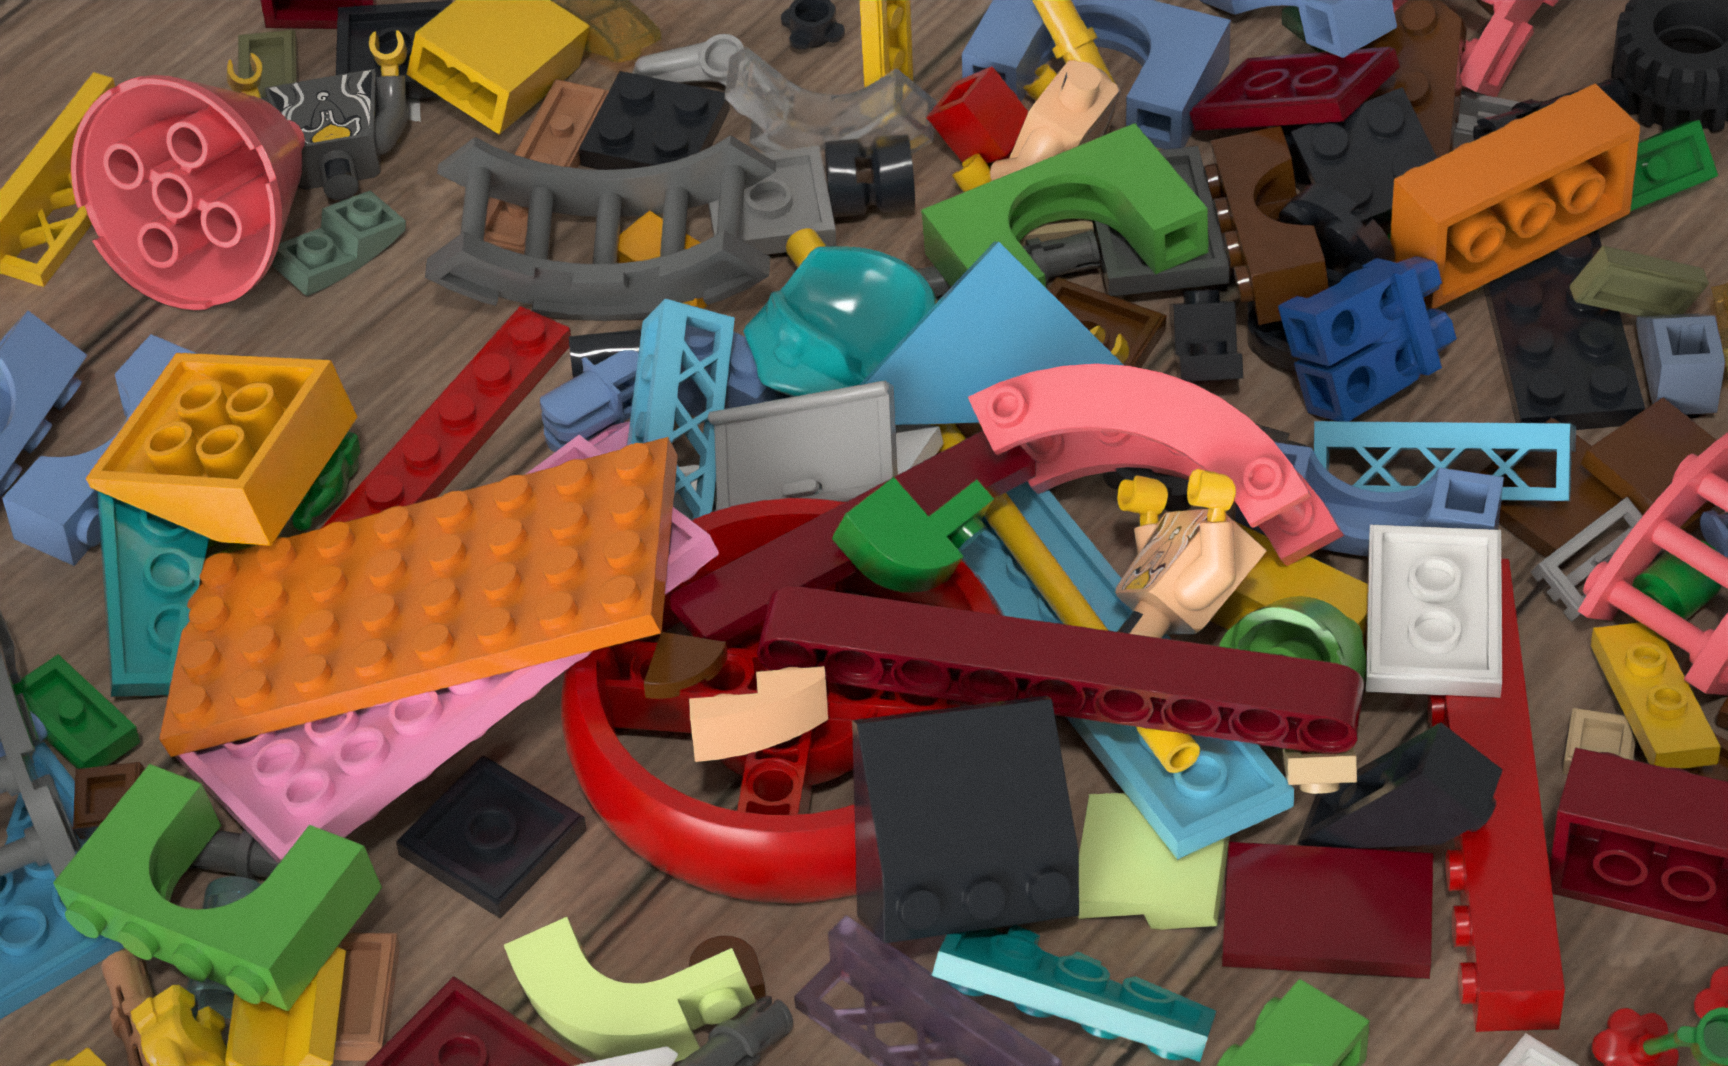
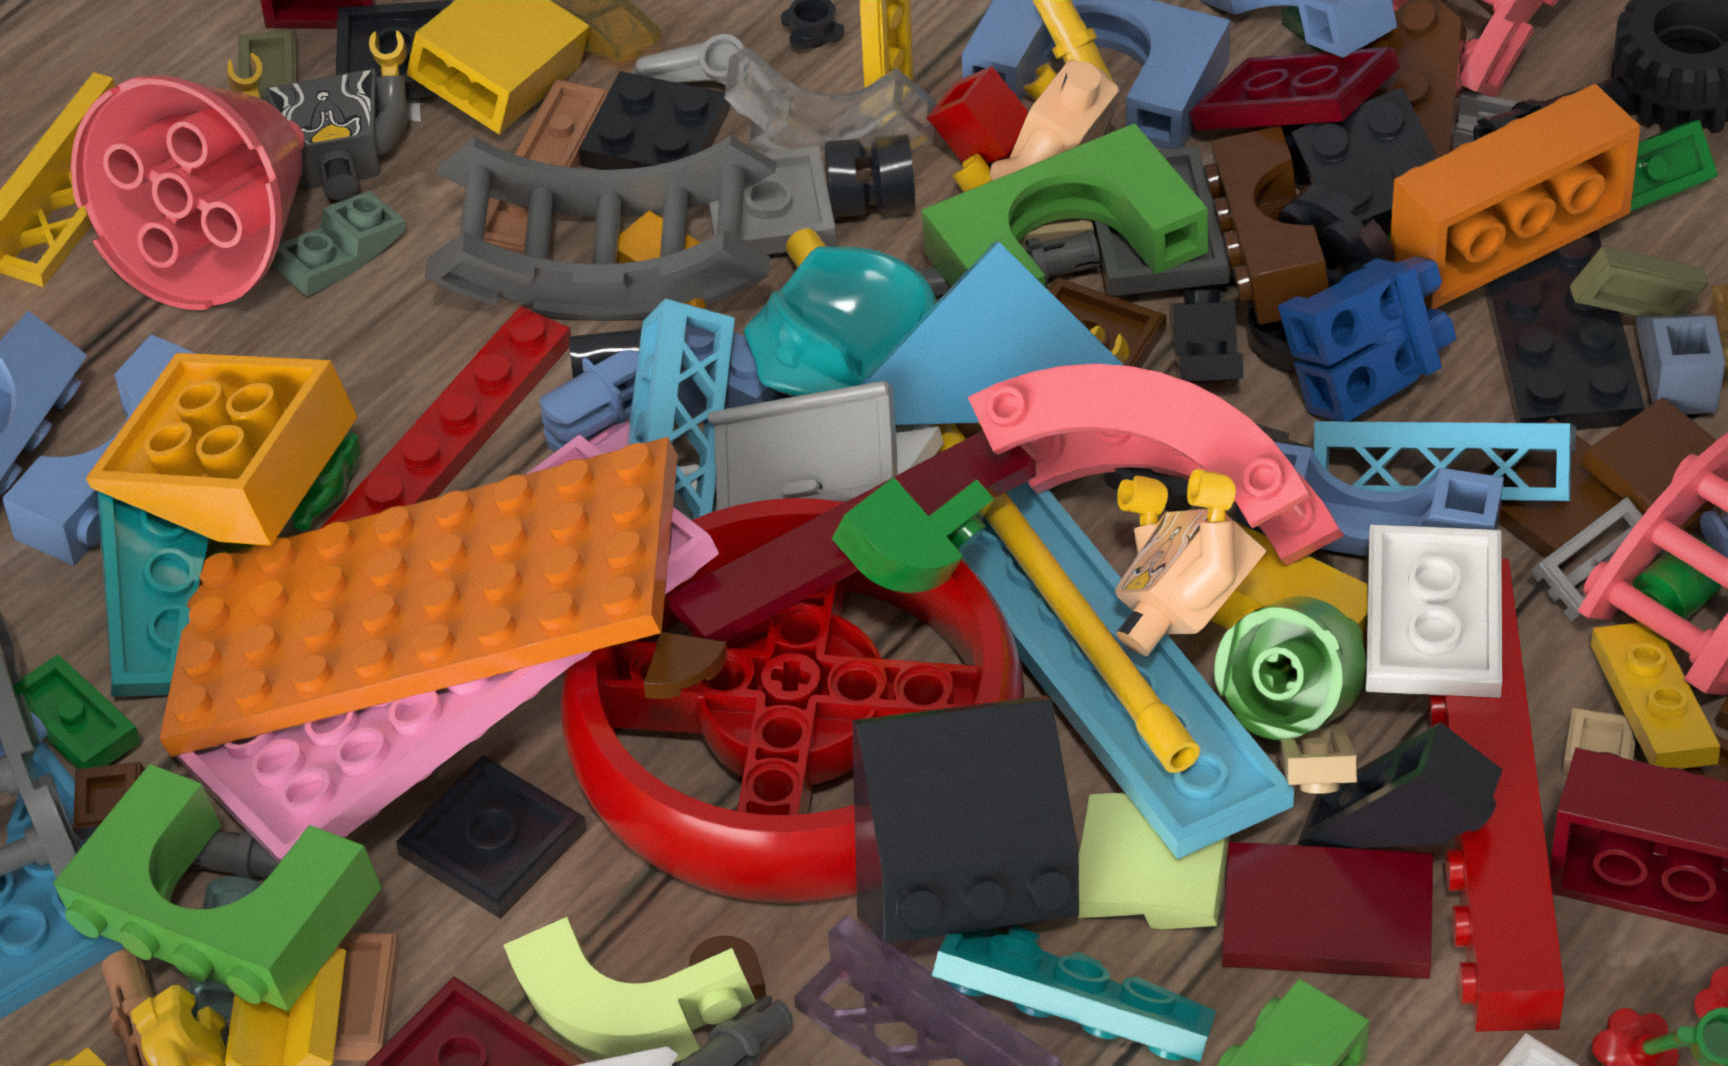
(784, 708): light nougat slope -> none
(1080, 668): dark red beam -> none

